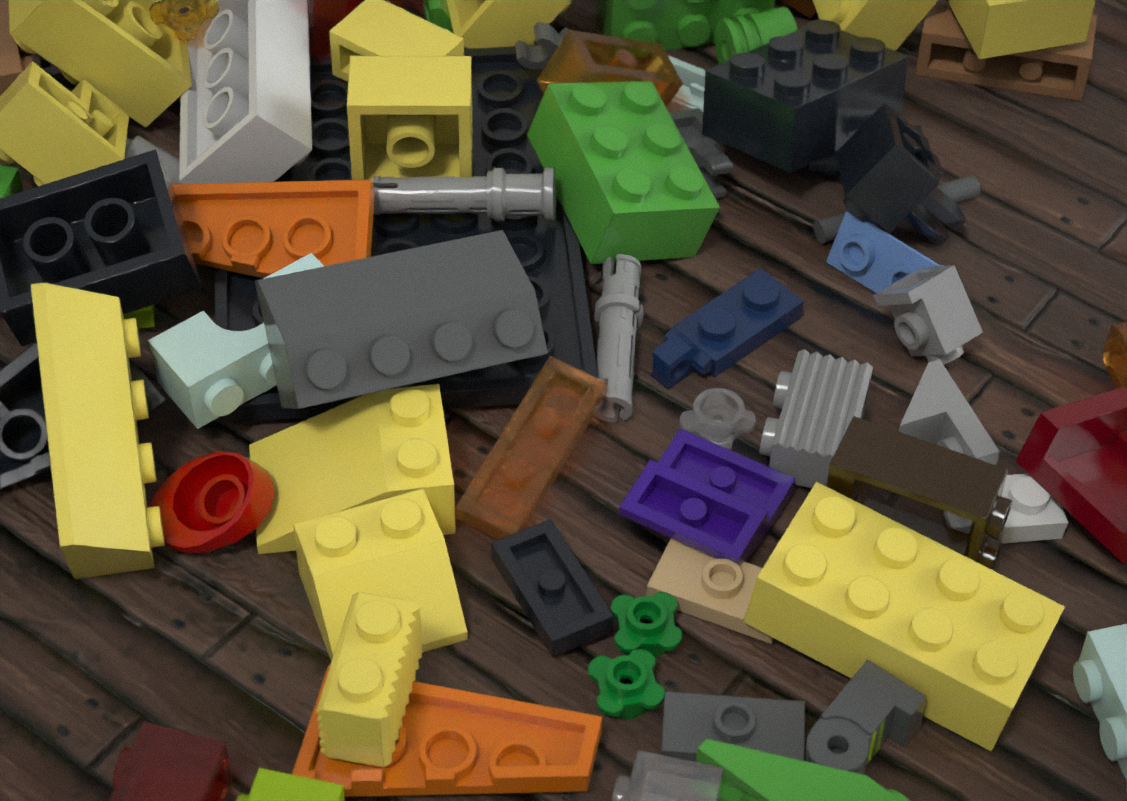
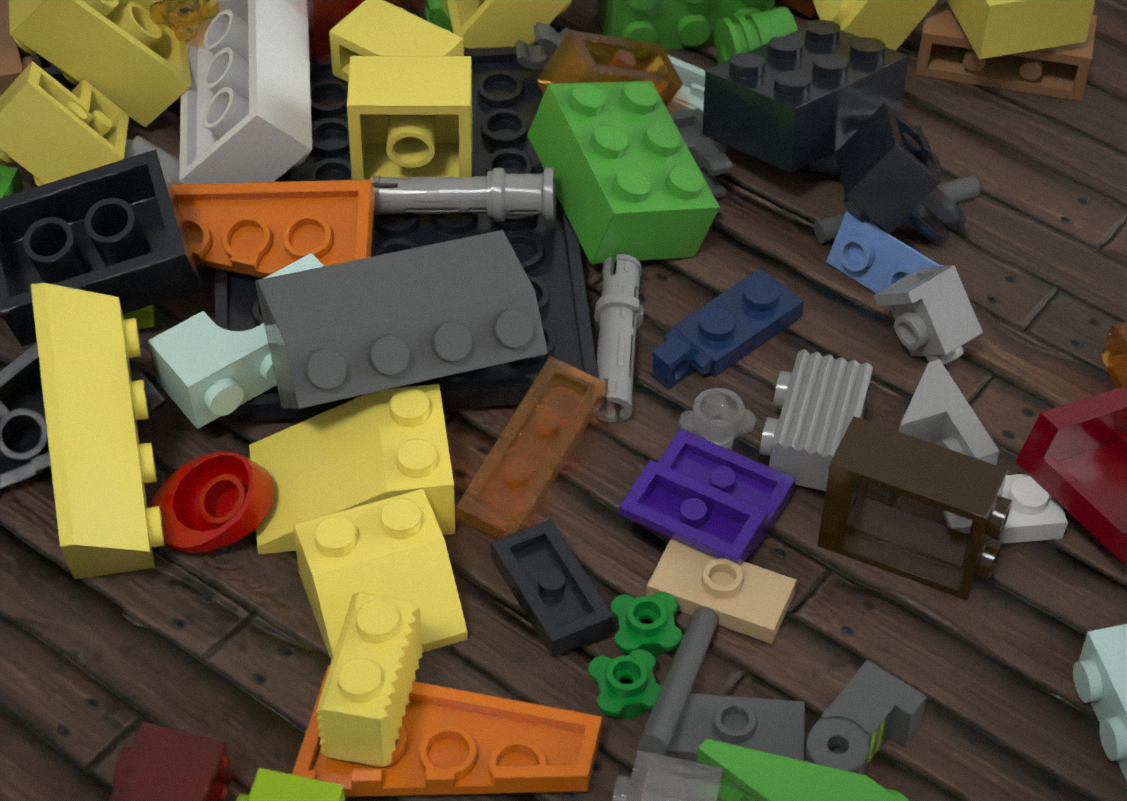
(678, 682): none -> dark grey bar
(870, 589): light yellow brick -> none

